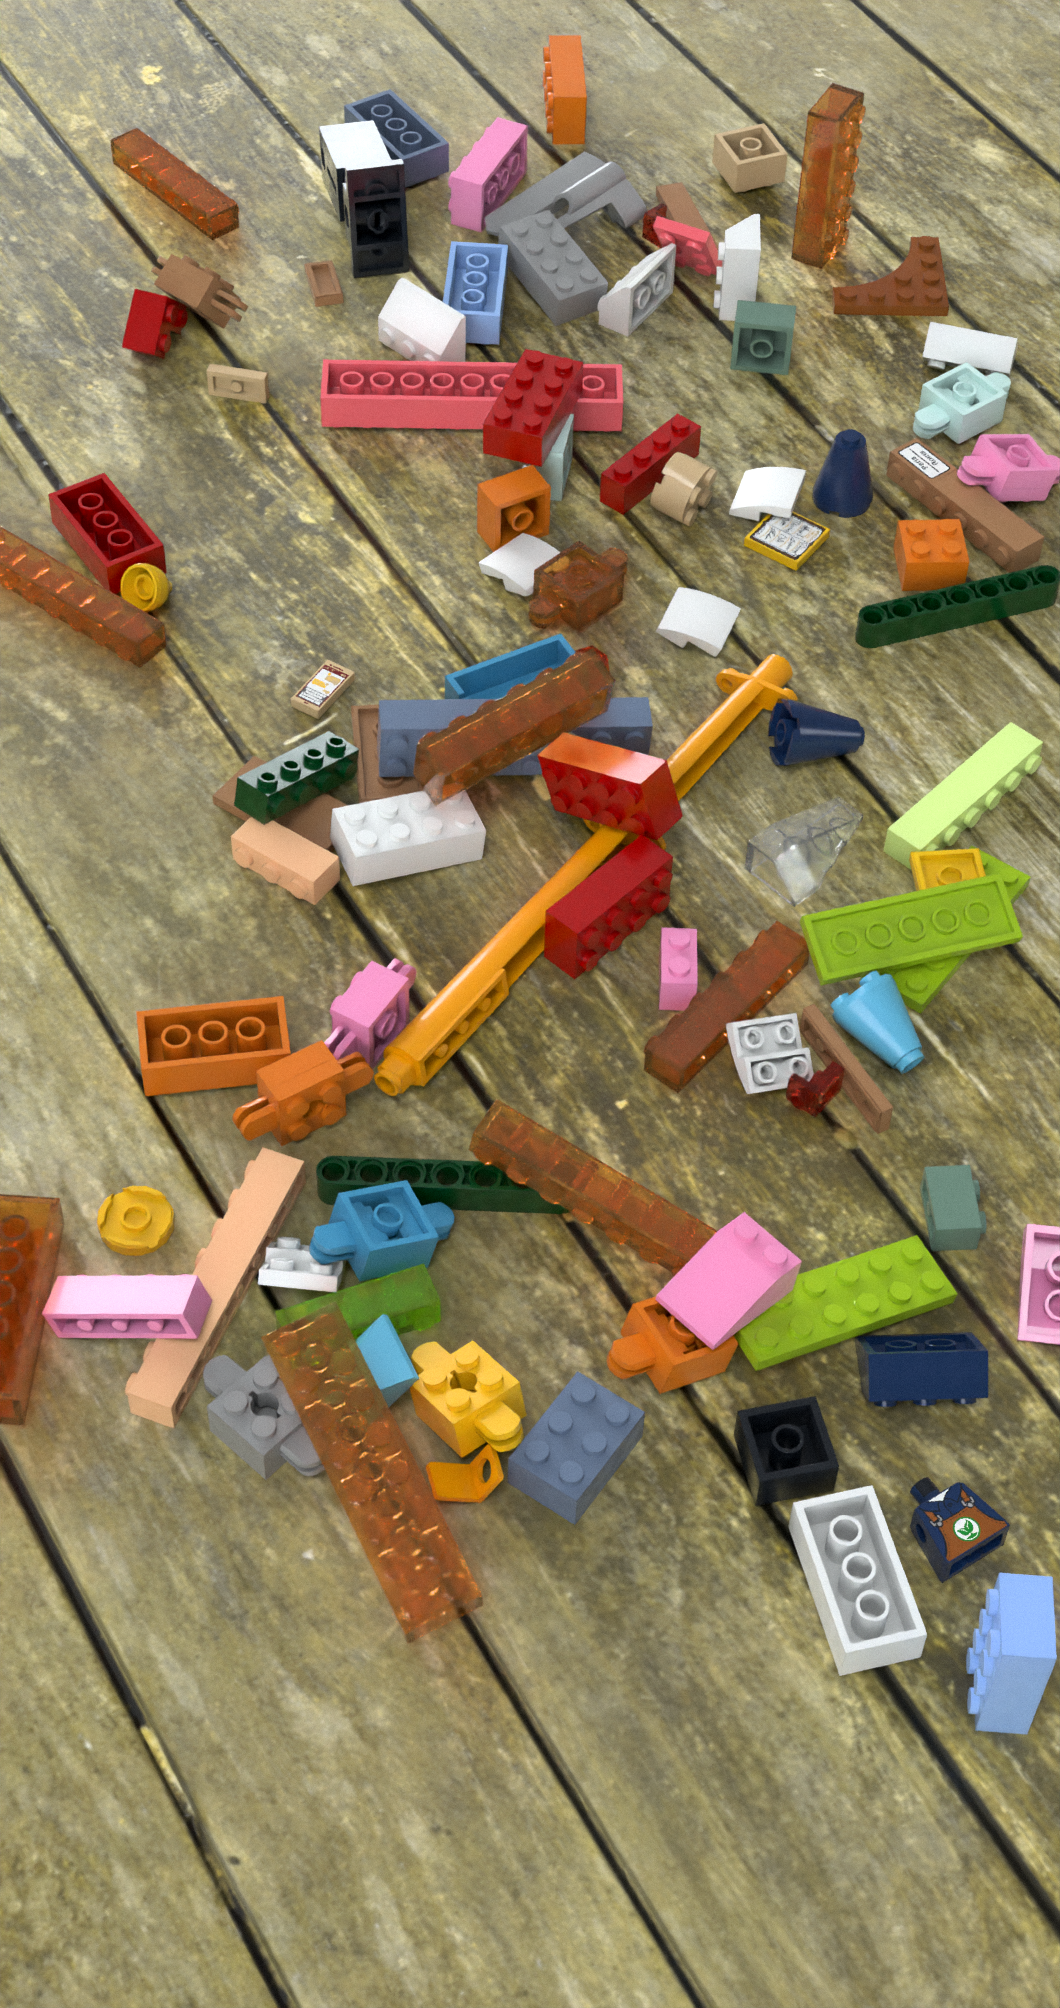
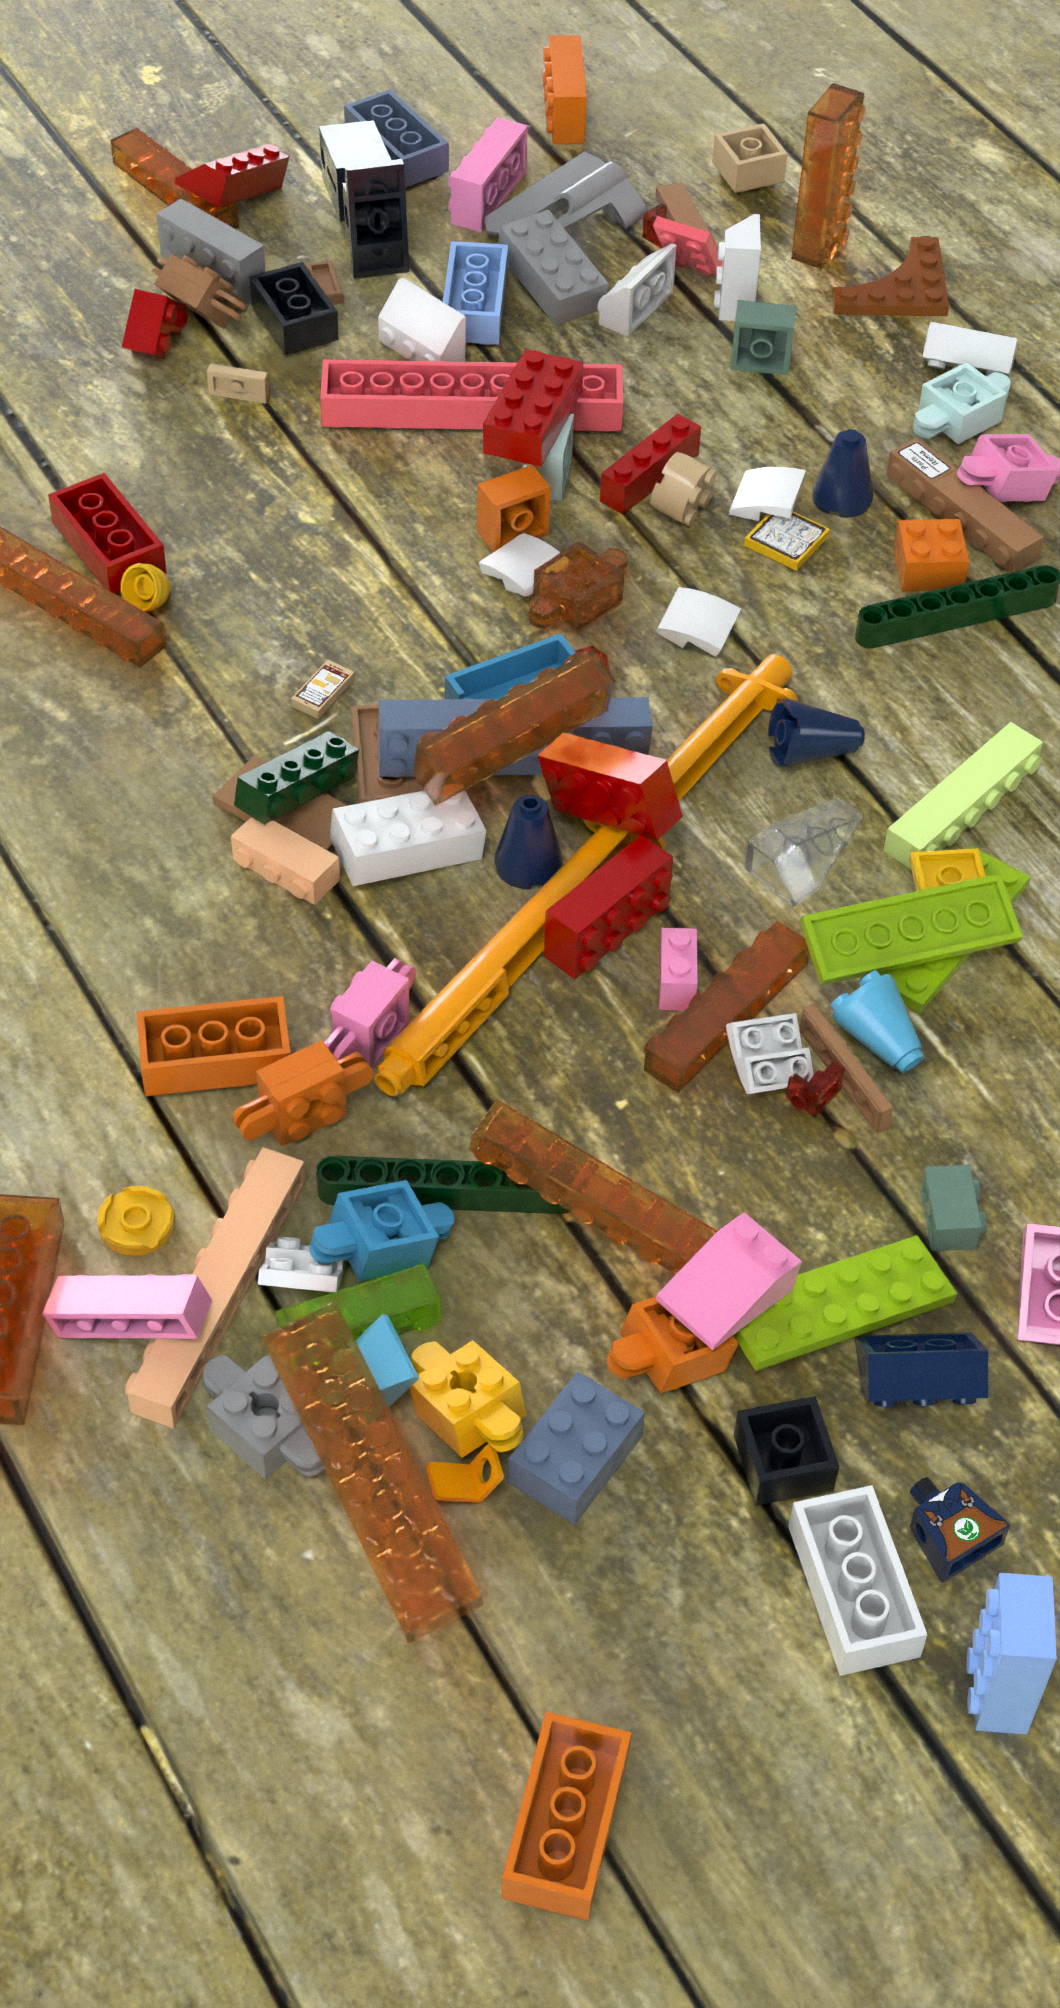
(212, 244): none -> light grey brick
(237, 176): none -> red slope
(294, 308): none -> black brick
(528, 845): none -> dark blue cone
(566, 1816): none -> orange brick

